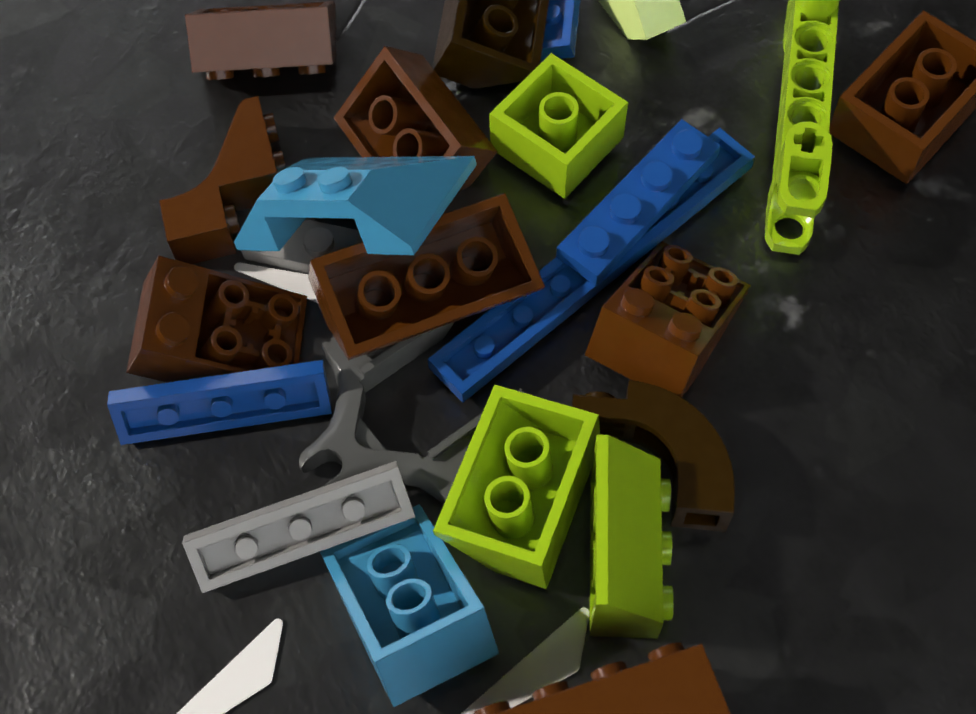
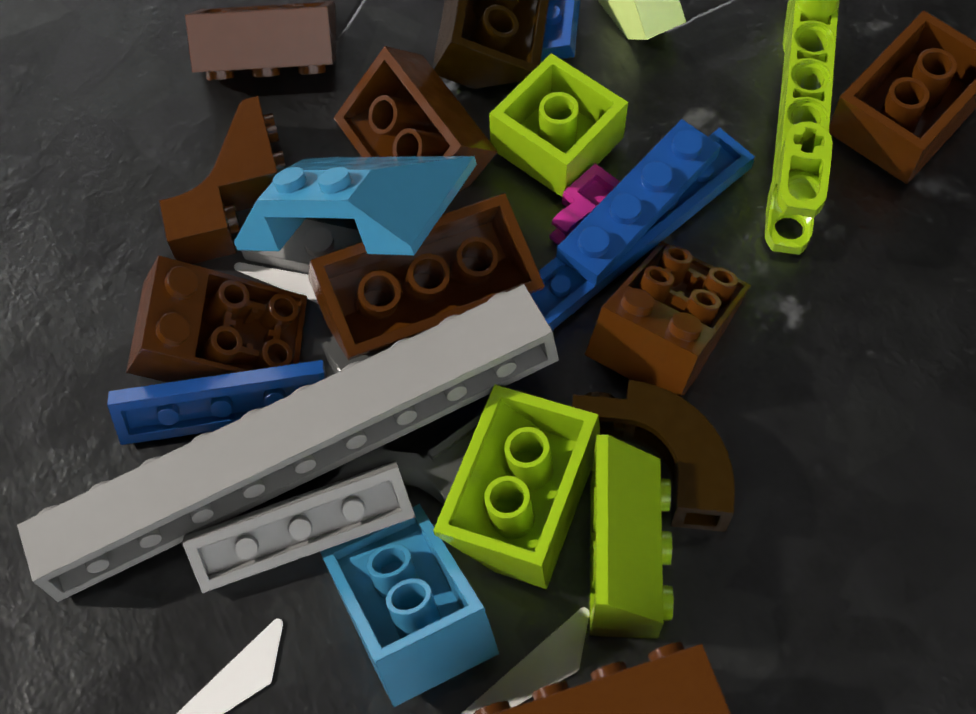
(286, 443): none -> light grey brick
(581, 199): none -> dark pink plate

